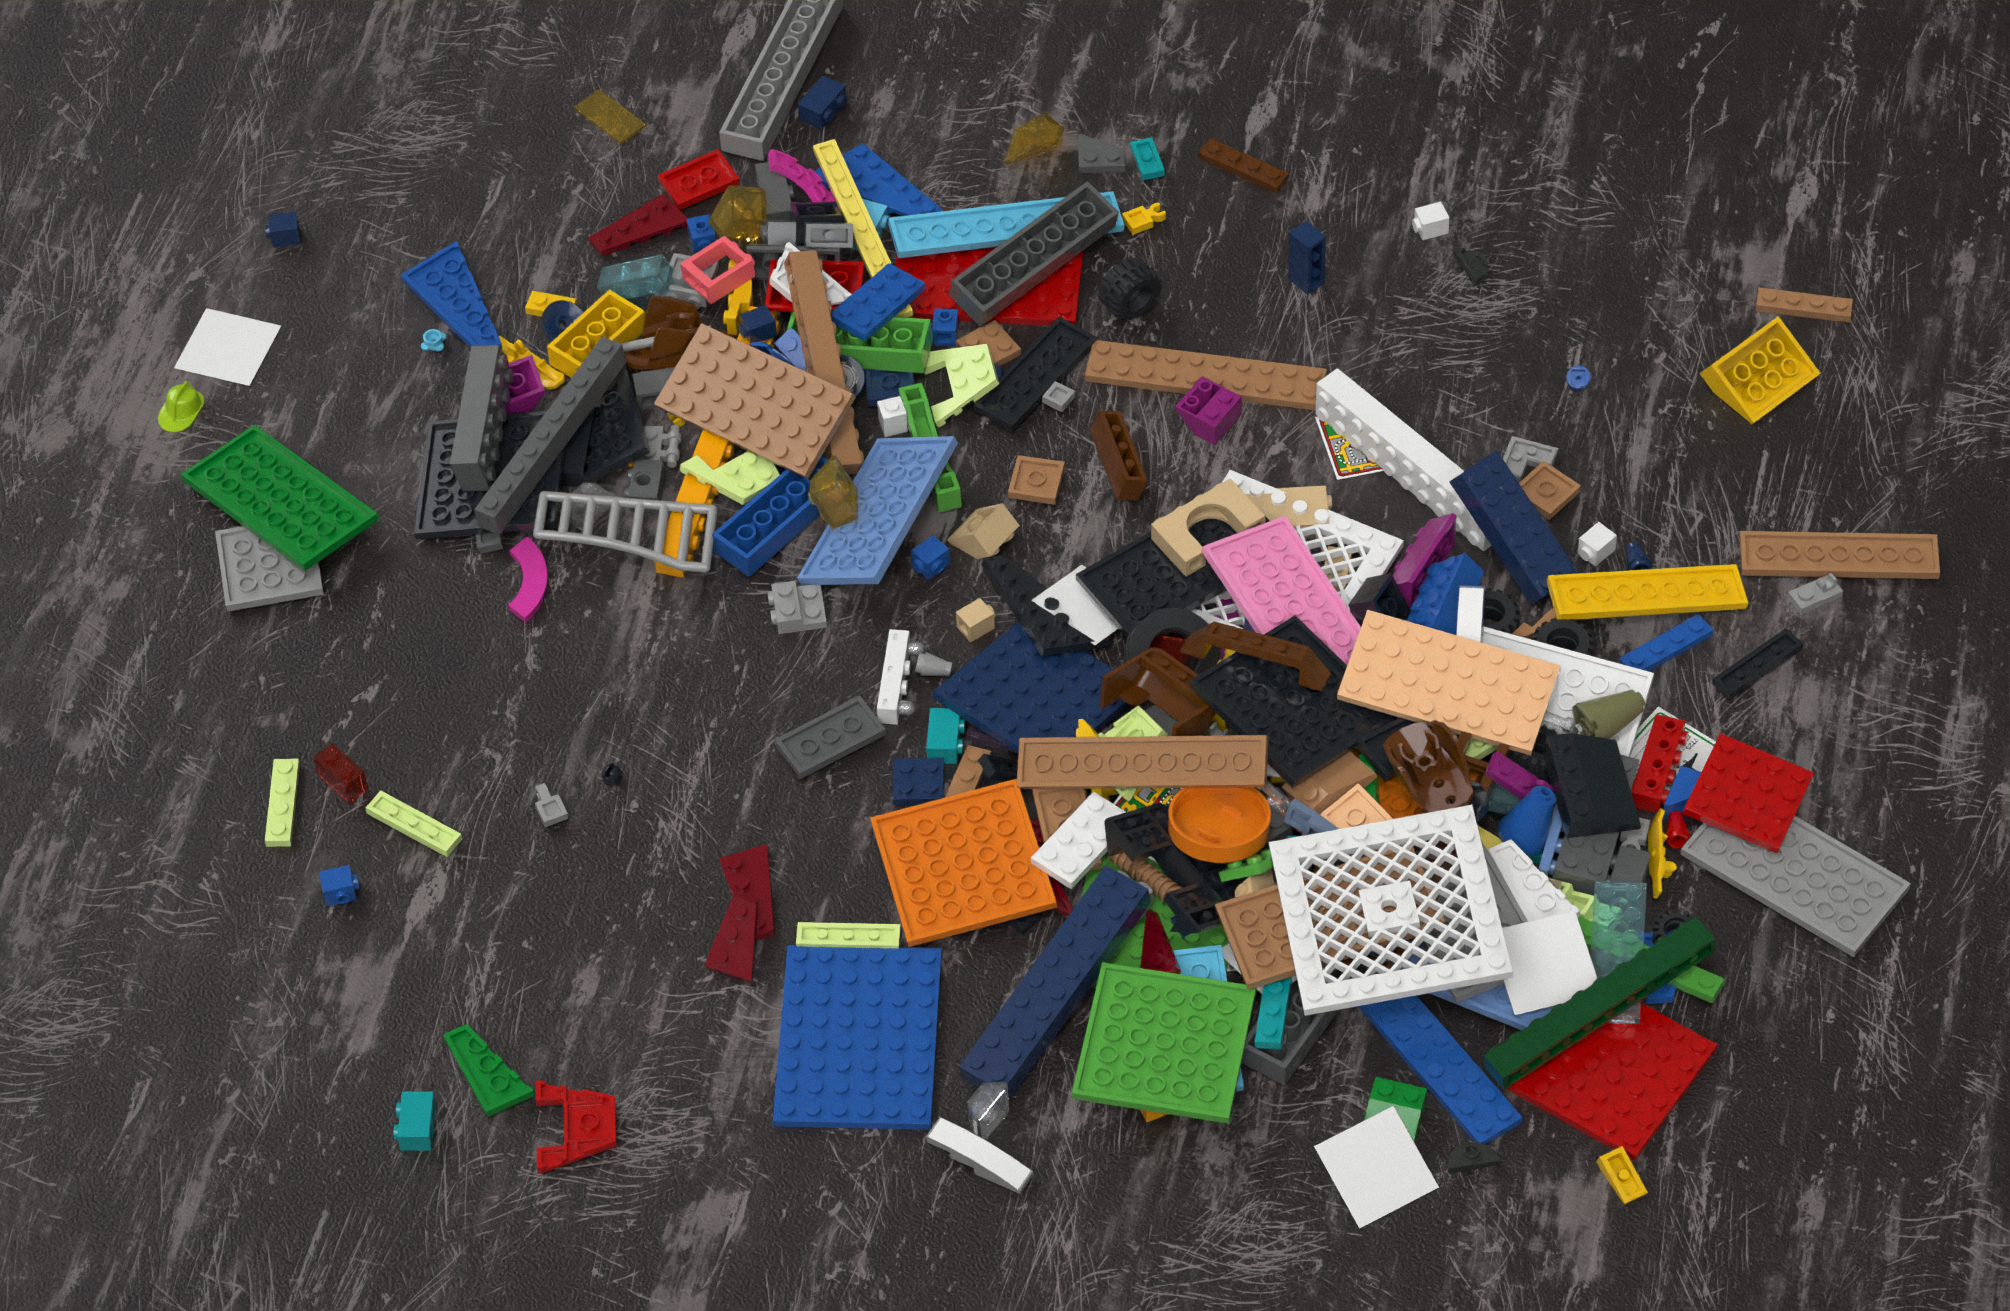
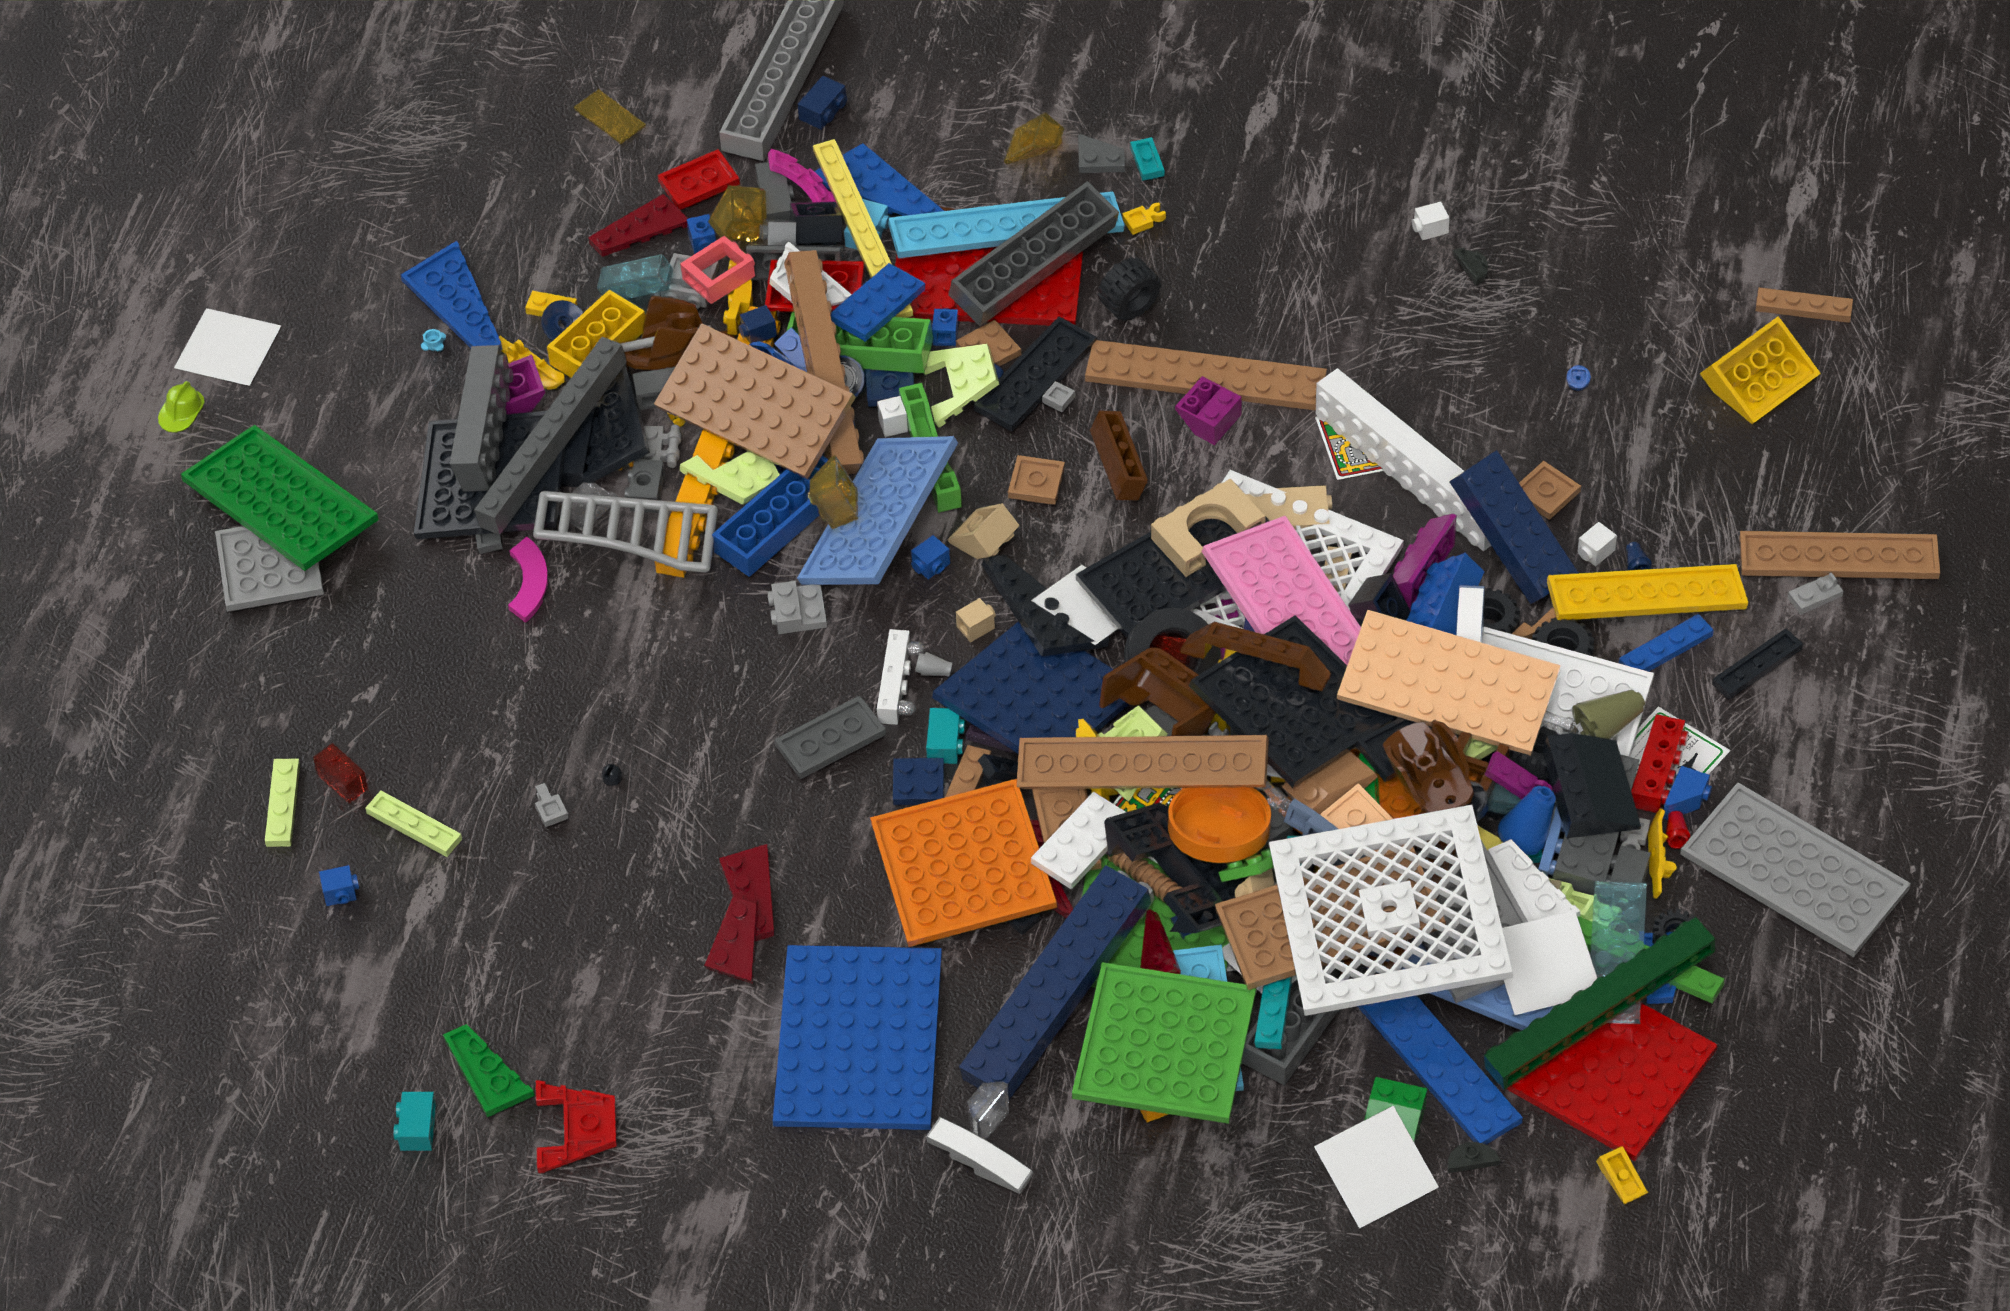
(283, 229): dark blue brick -> none
(828, 234): brick -> none
(848, 935): yellowish green plate -> none
(1243, 165): reddish brown plate -> none
(1306, 257): dark blue brick -> none
(1525, 452): light grey tile -> none
(1748, 793): red plate -> none

